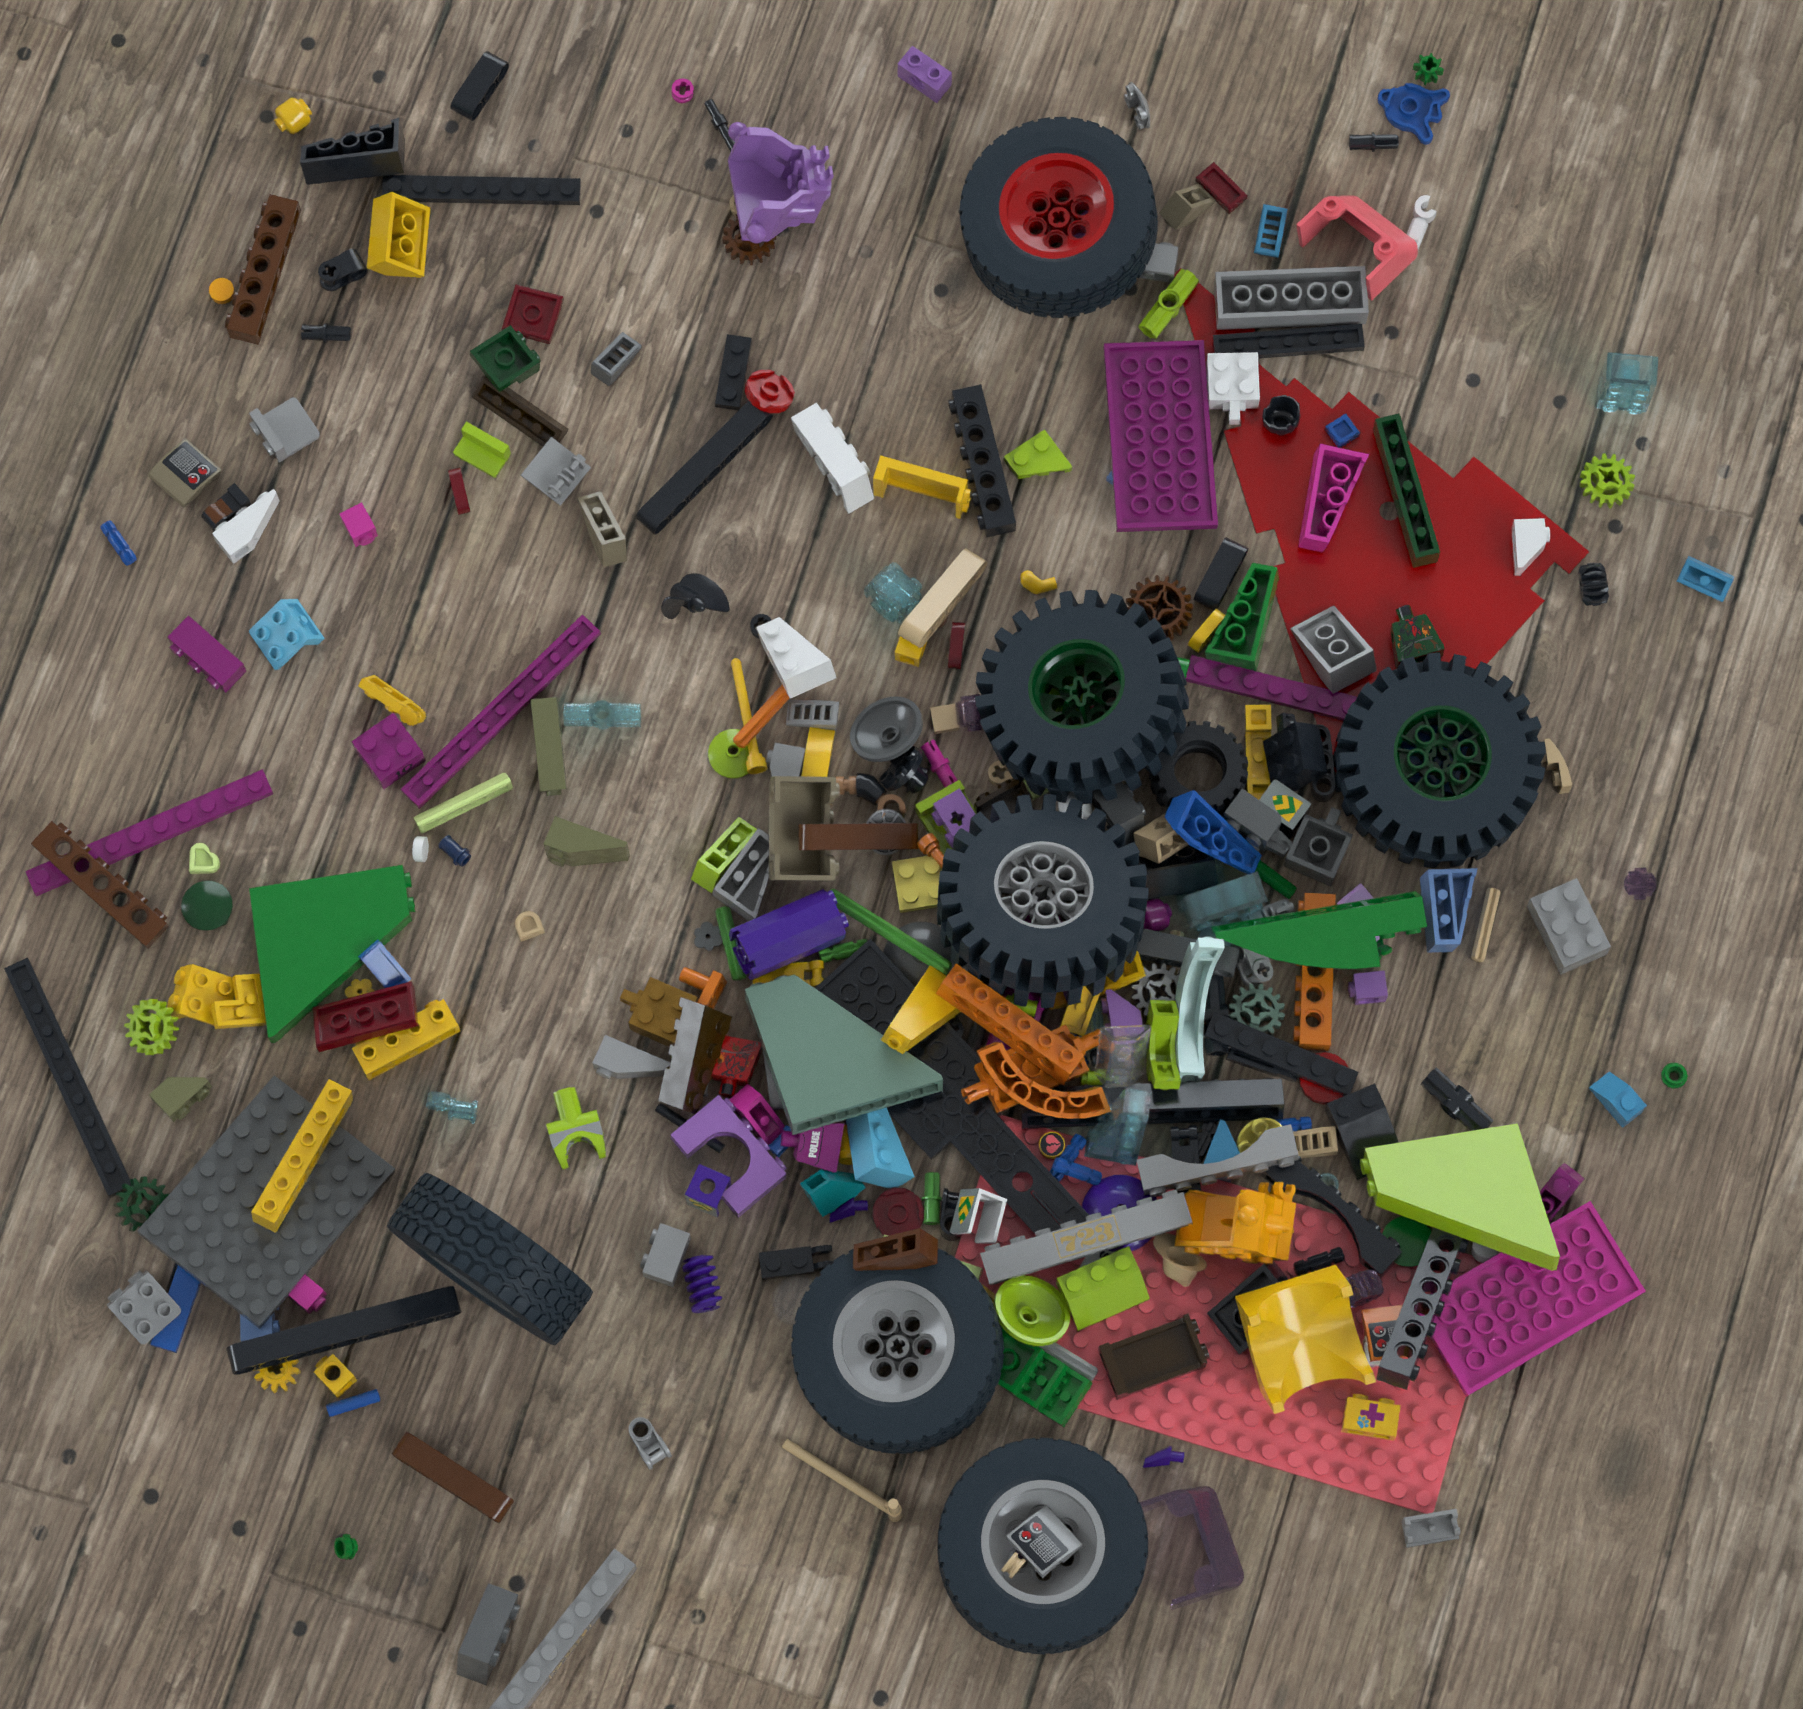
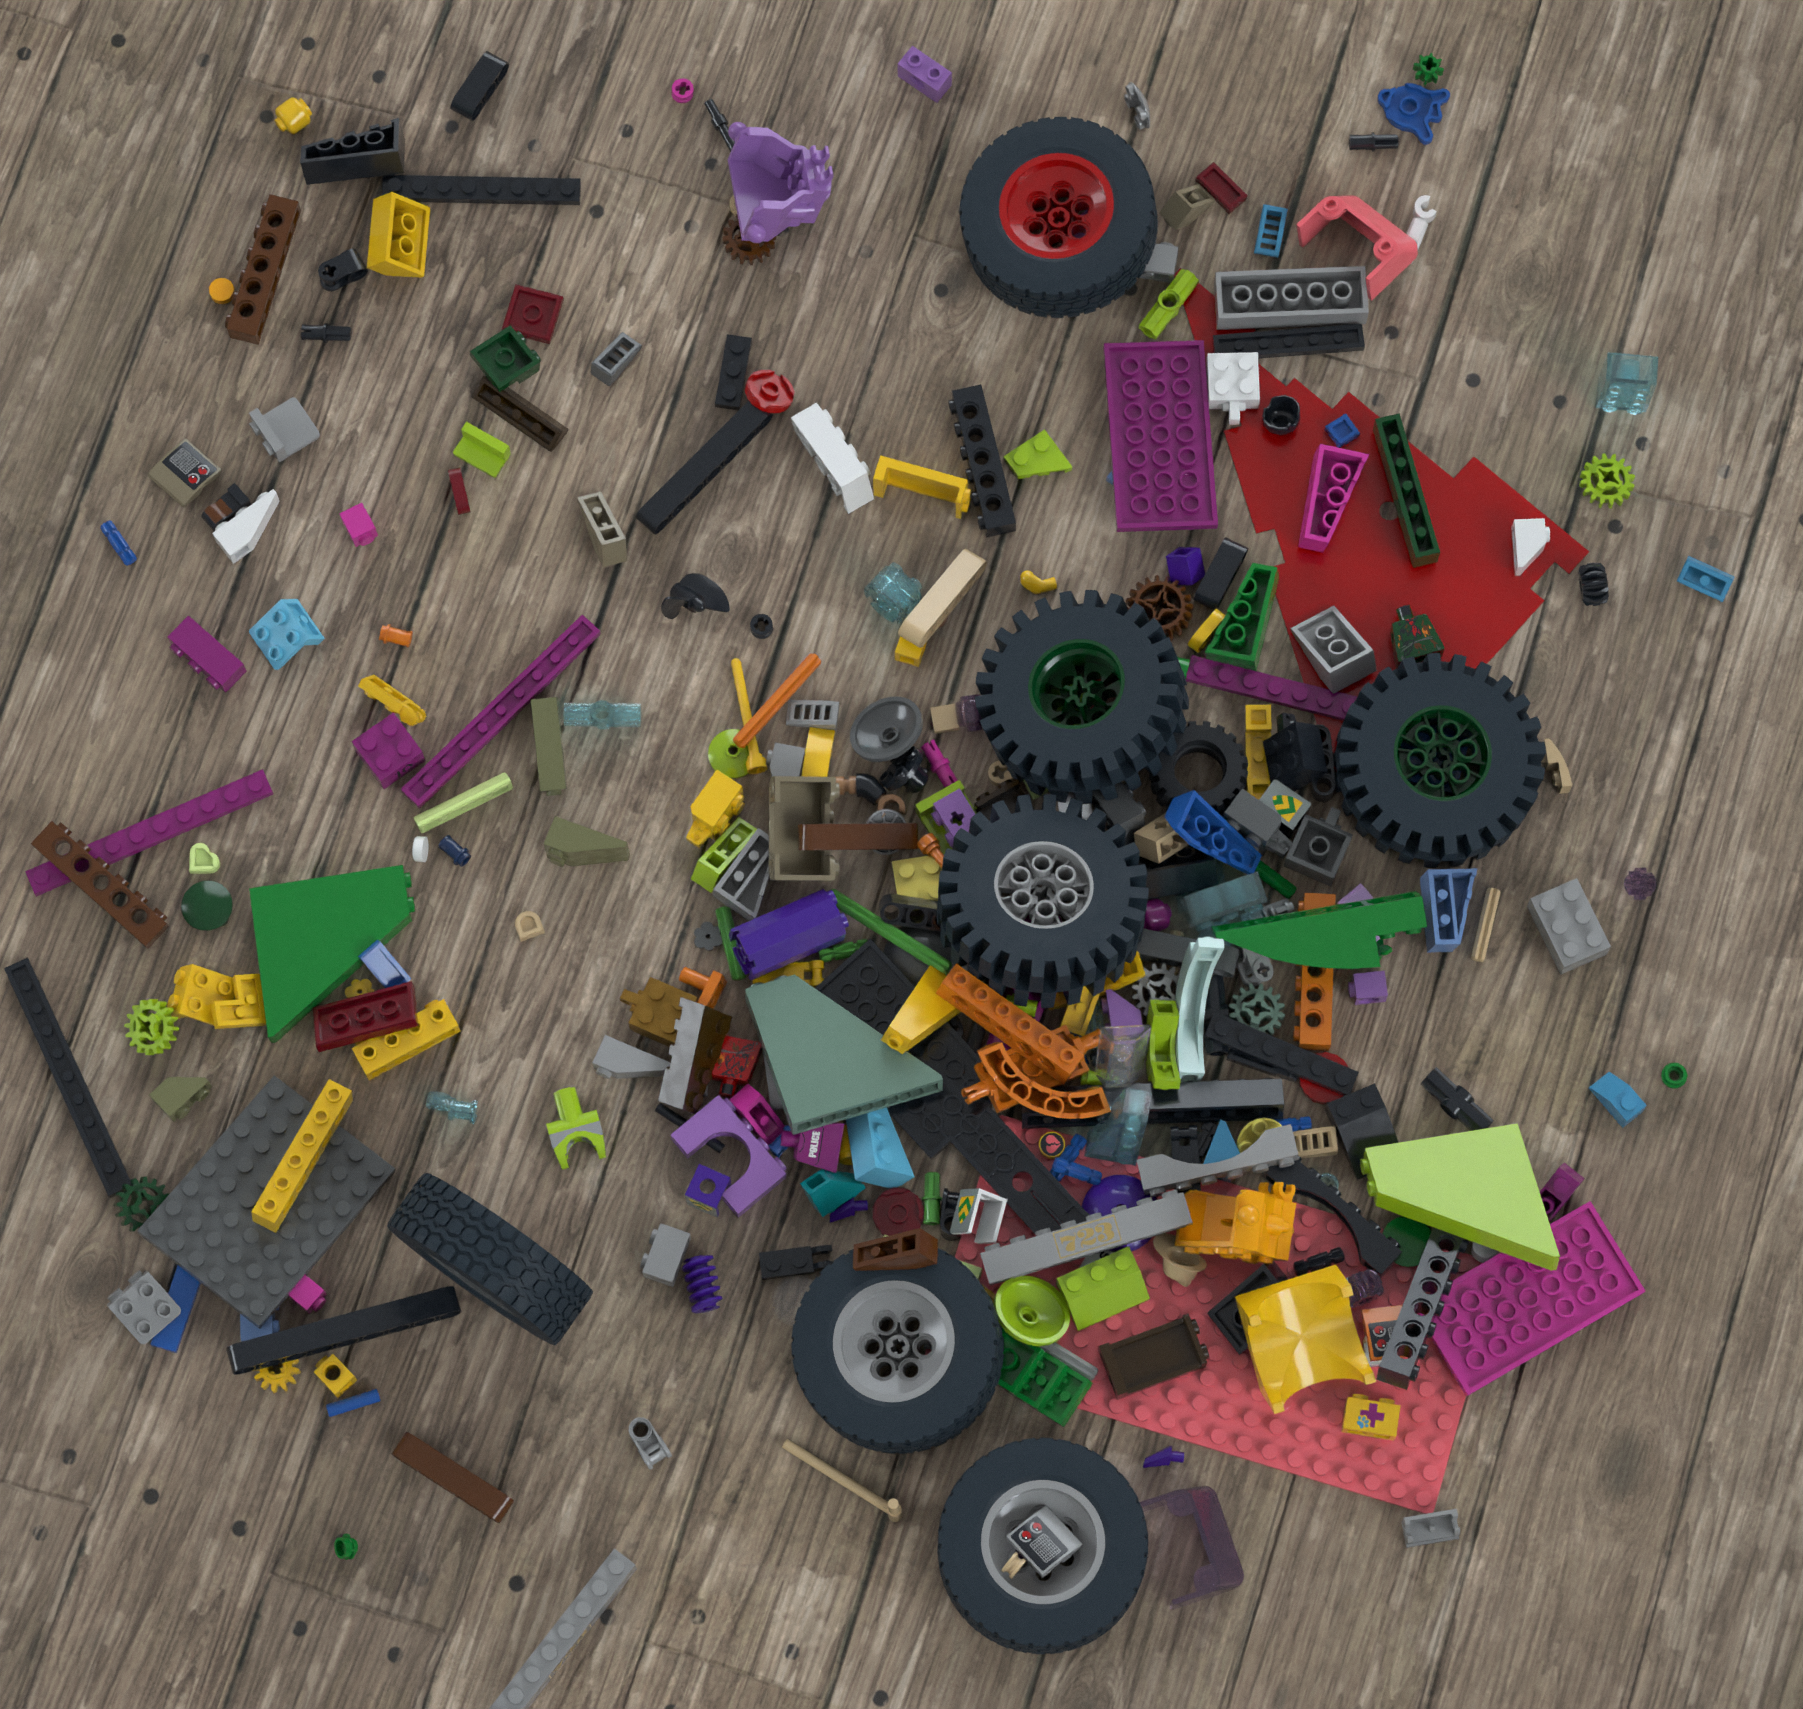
(395, 636): none -> orange pin
(487, 1633): dark grey wedge -> none
(556, 471): light grey hinge -> none
(715, 808): none -> yellow hinge
(794, 658): white wedge -> none
(905, 906): none -> black beam
(956, 645): dark red beam -> none
(1185, 565): none -> dark purple panel

